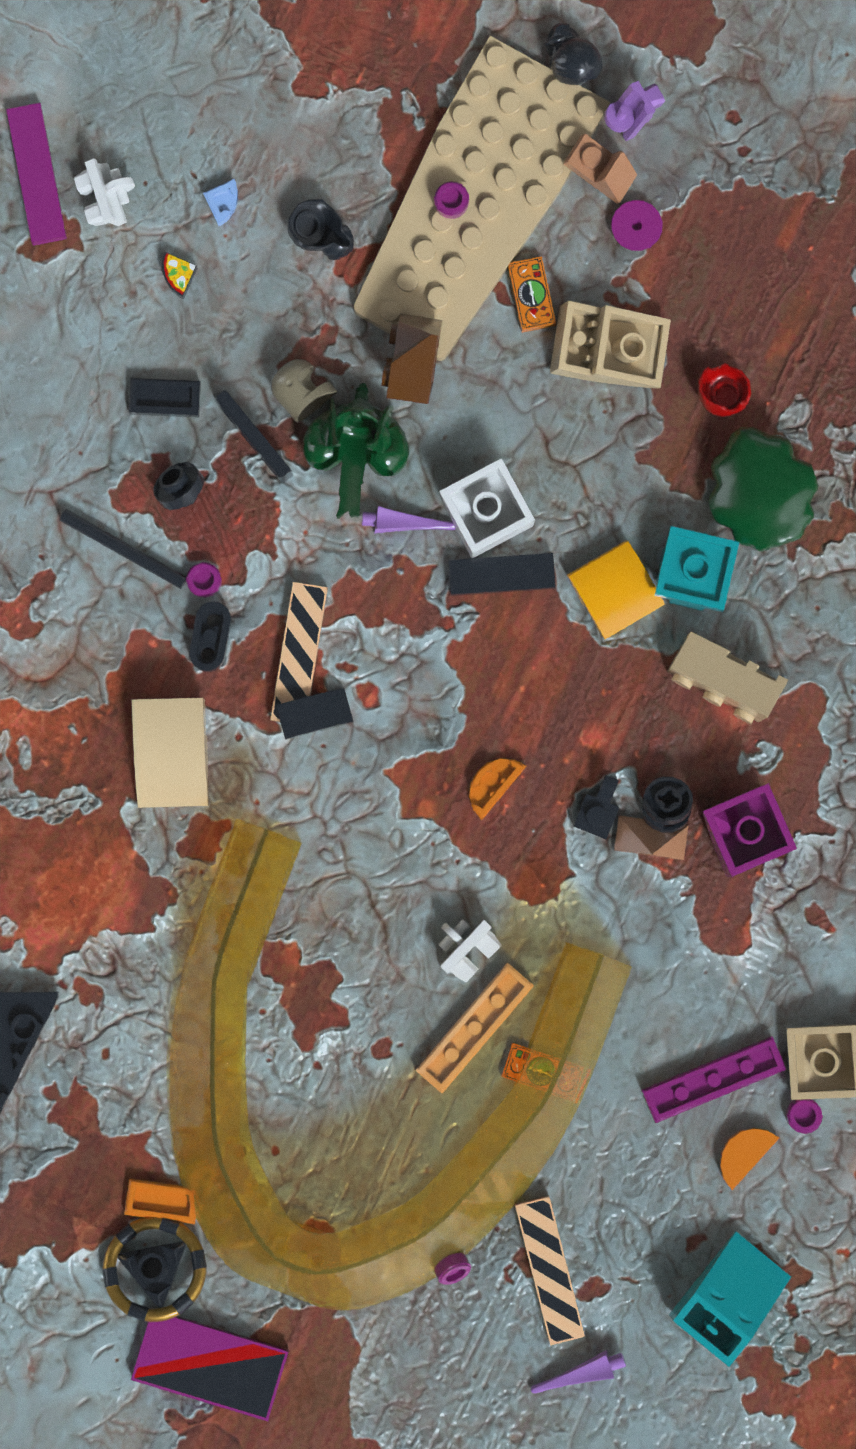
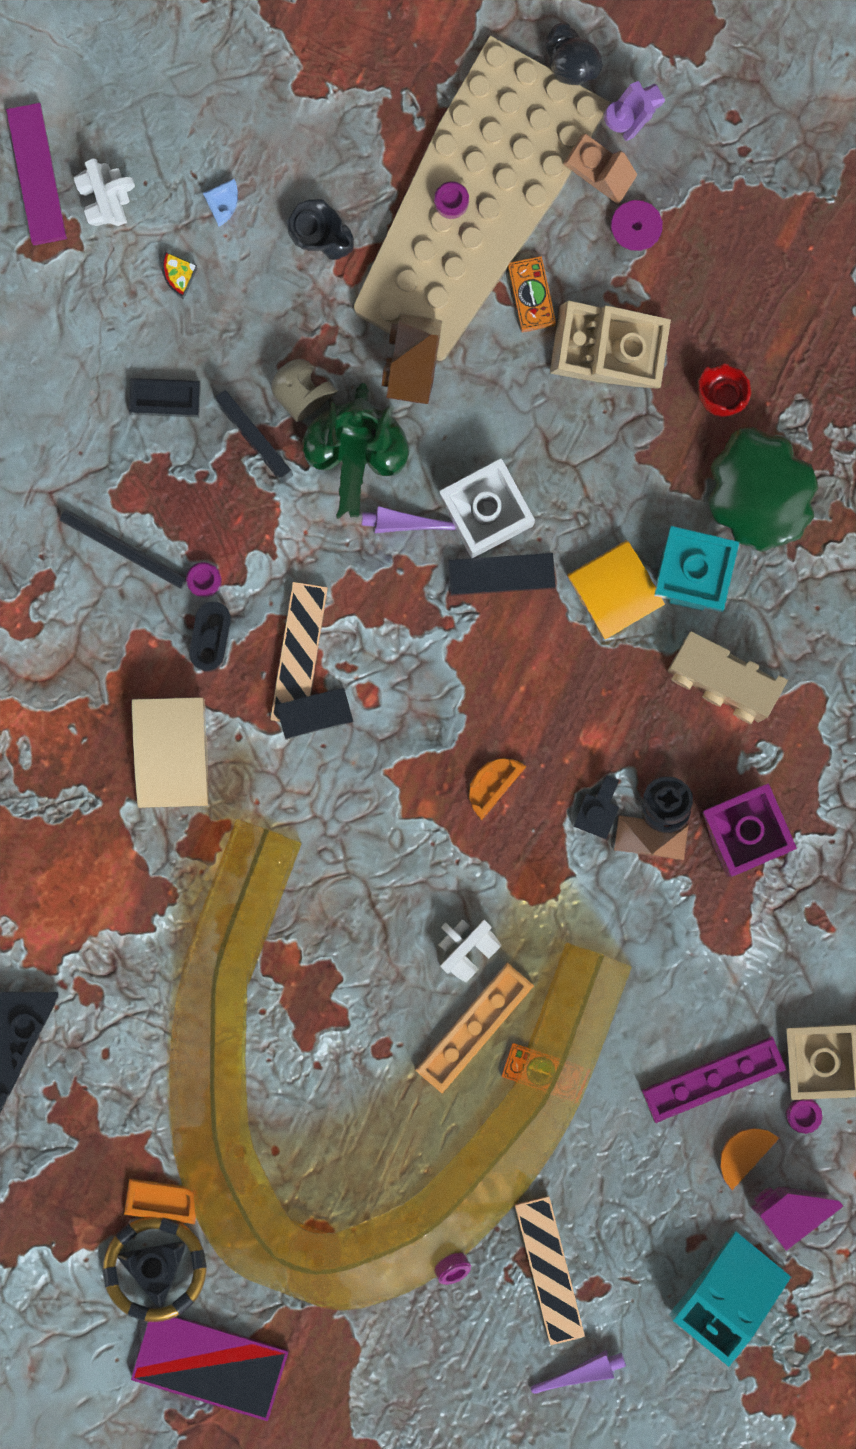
(178, 486): black plate -> none
(793, 1212): none -> magenta slope

